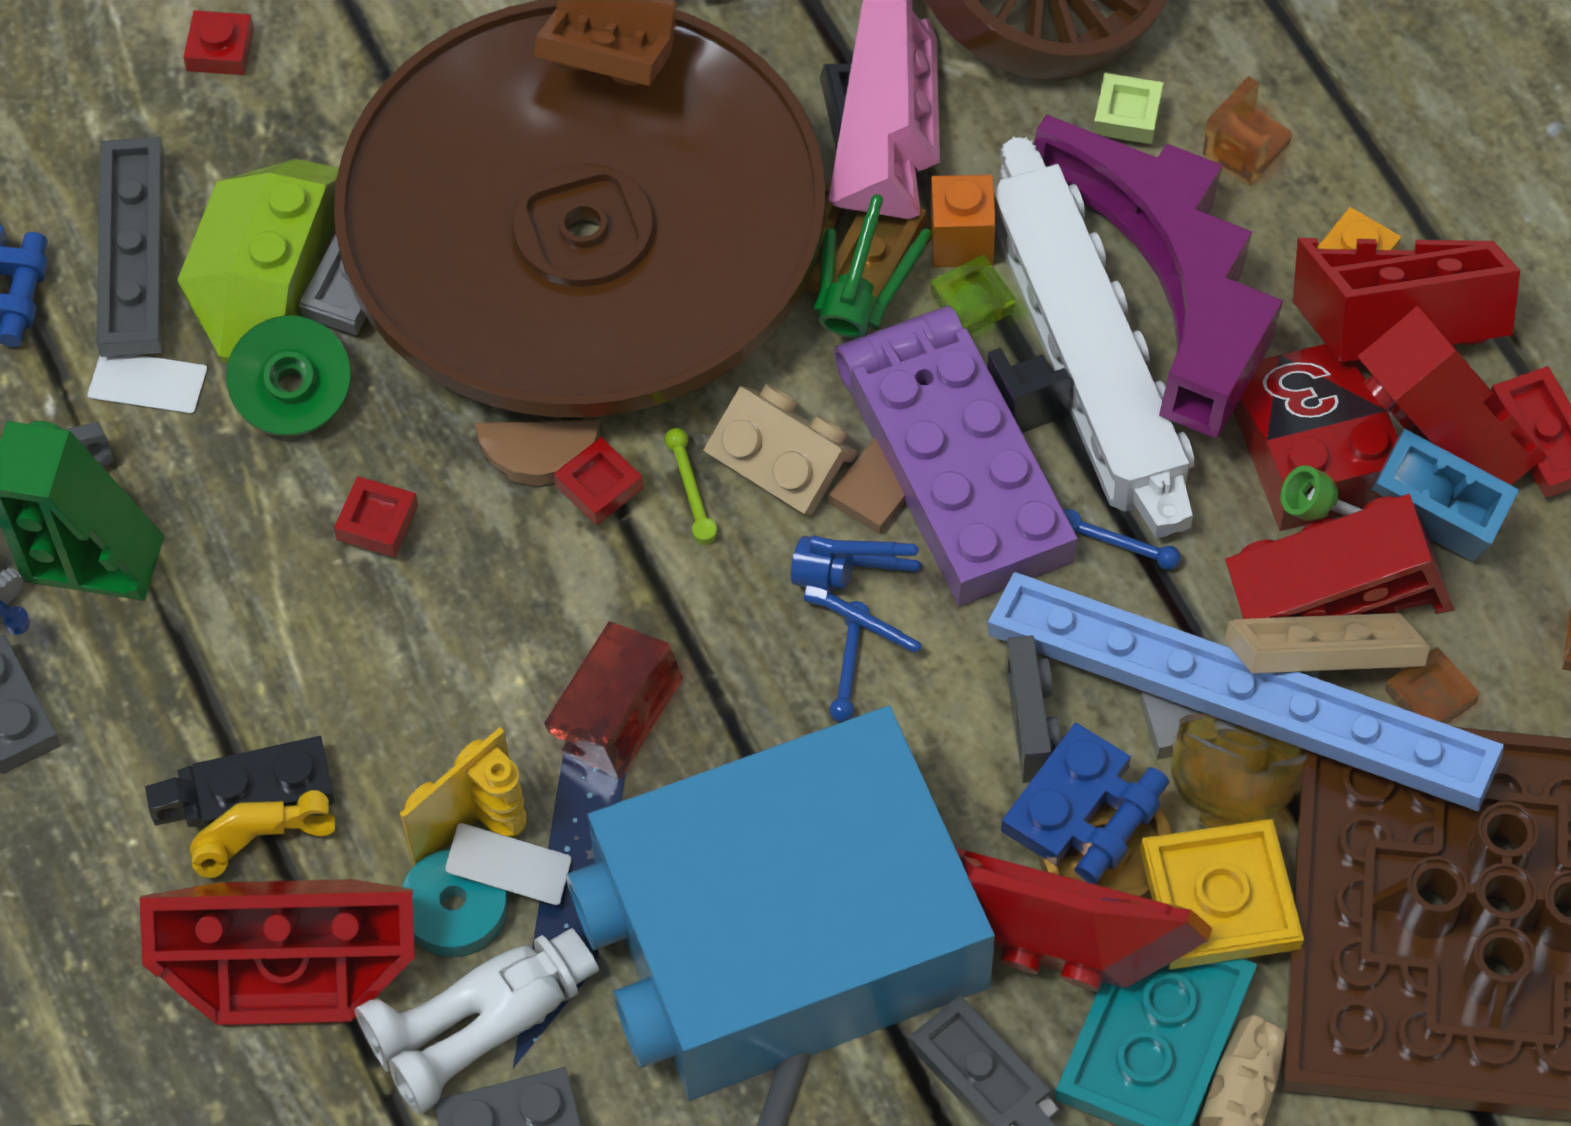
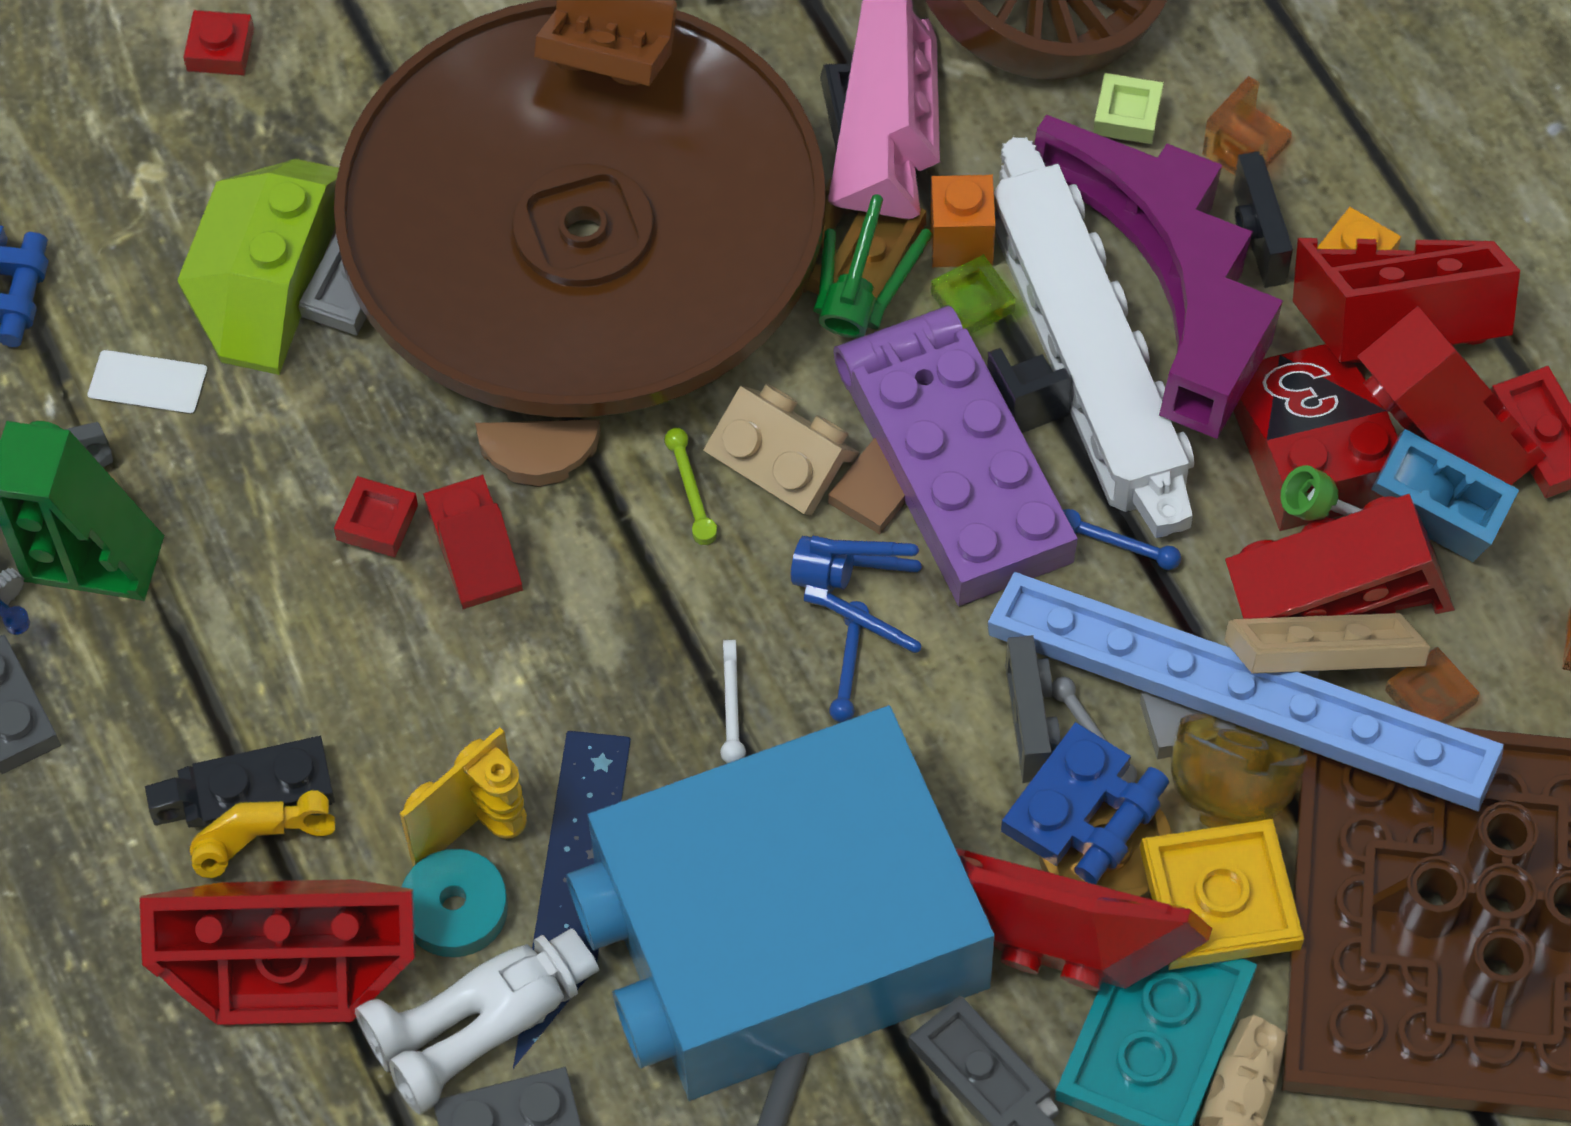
(130, 247): dark grey plate -> none
(284, 348): green dish -> none
(473, 541): none -> red slope
(508, 864): white sticker -> none
(598, 481): red plate -> none
(615, 698): clear red hinge -> none
(732, 748): none -> white hinge
(1064, 690): none -> light grey hinge
(1261, 214): none -> black plate

